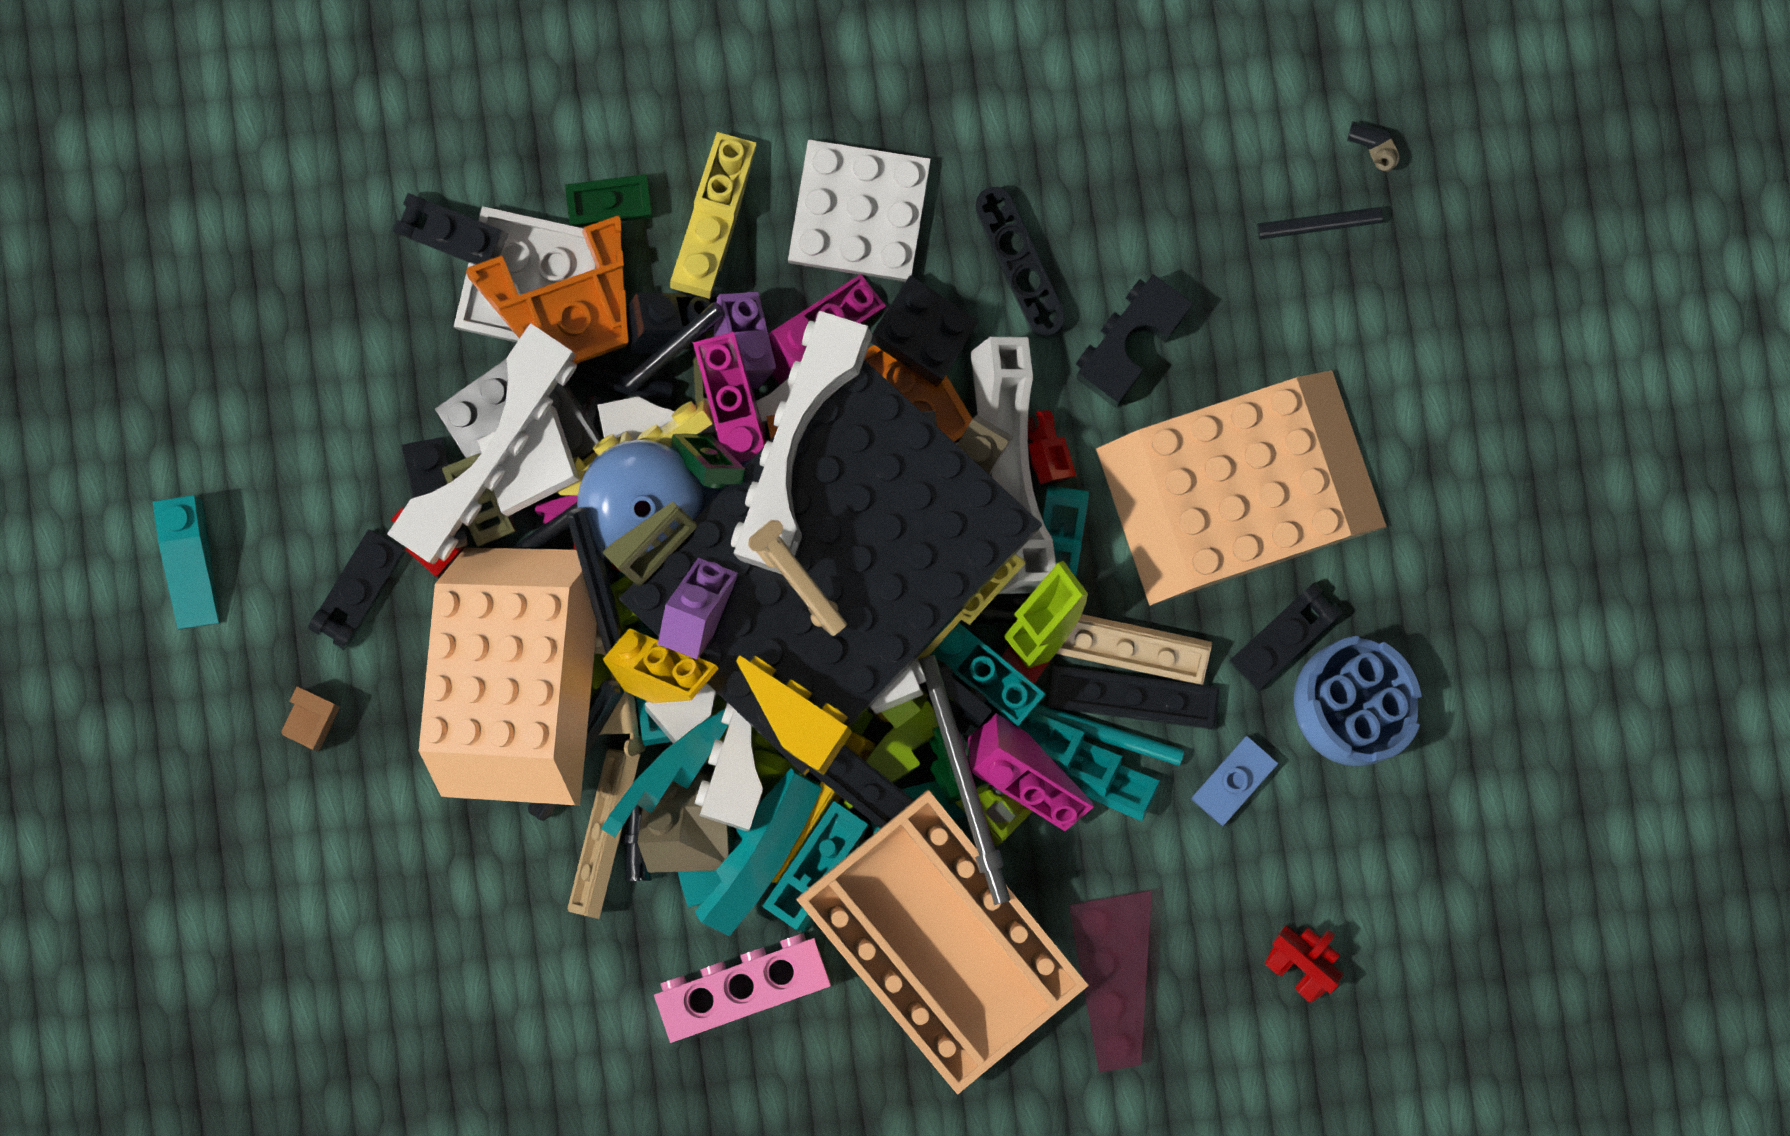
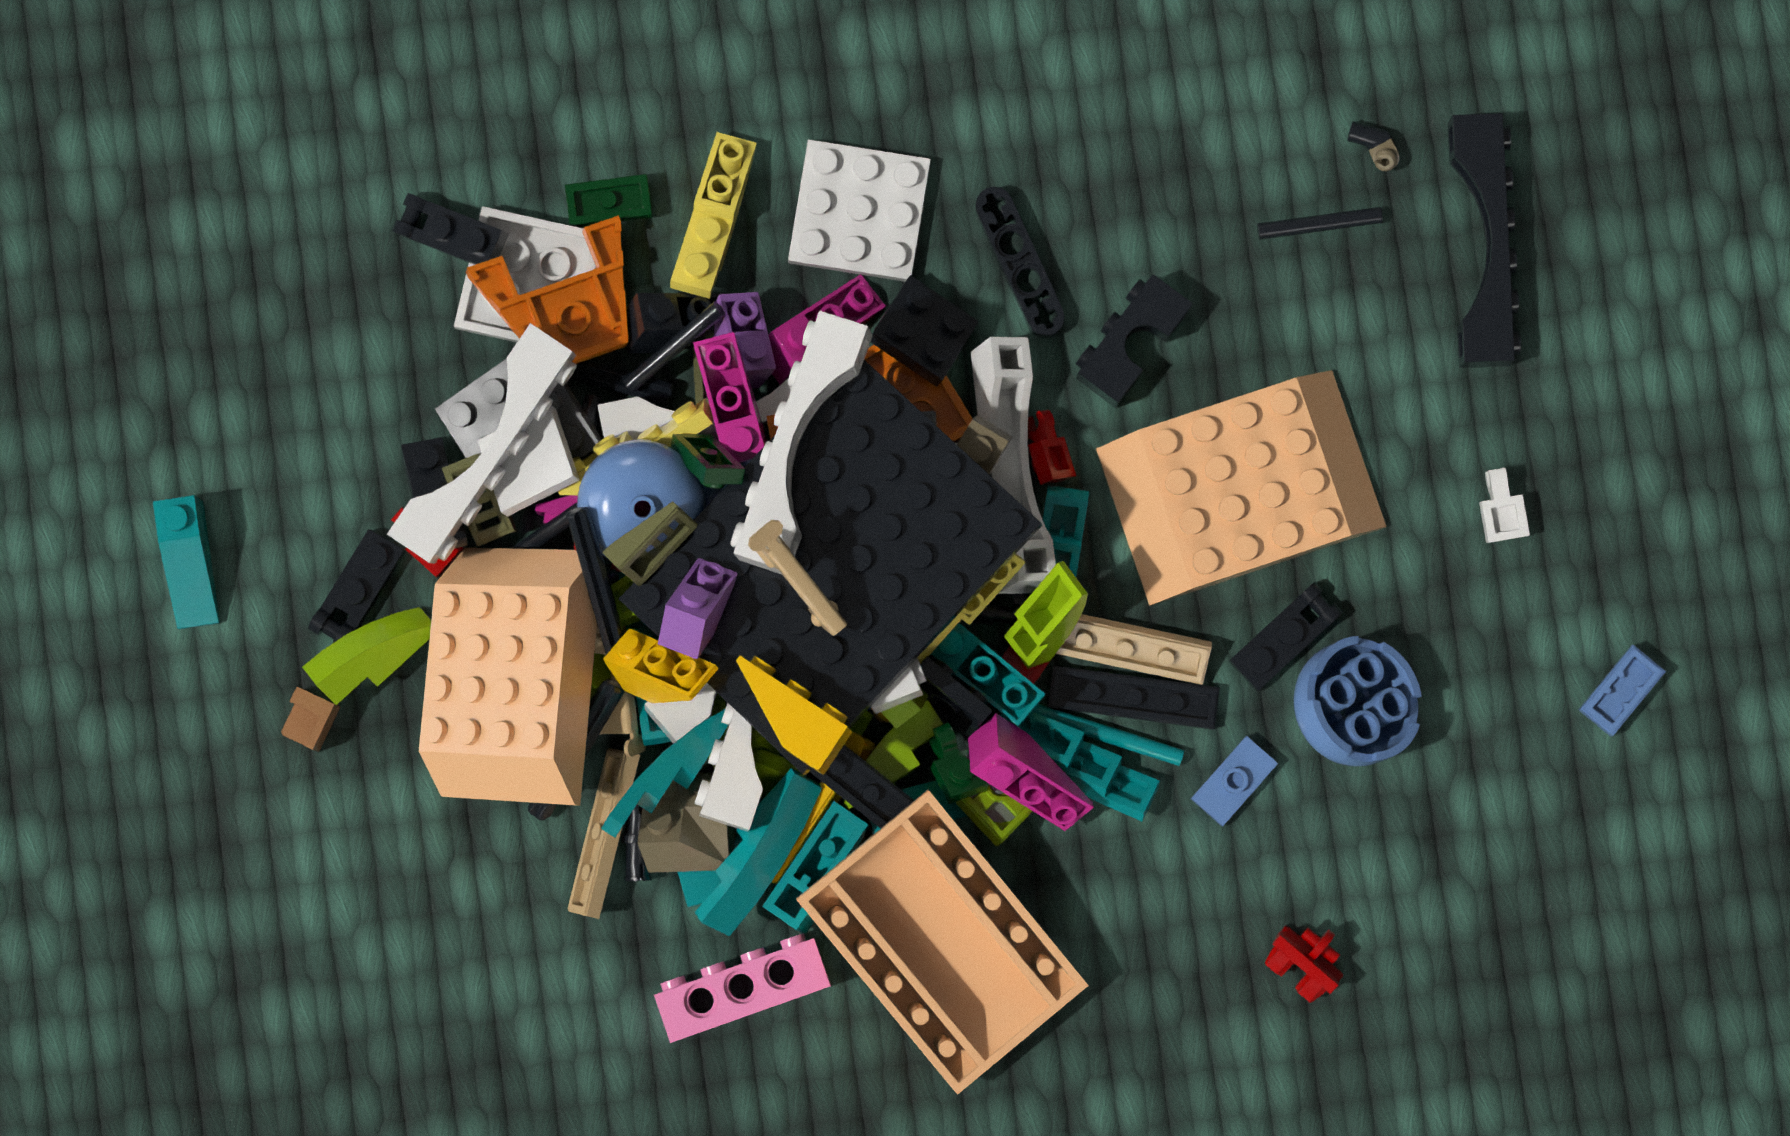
(369, 652): none -> lime slope
(989, 860): dark grey bar -> none
(1113, 961): clear pink wing -> none
(1478, 156): none -> black arch
(1504, 514): none -> white plate
(1621, 690): none -> medium blue plate

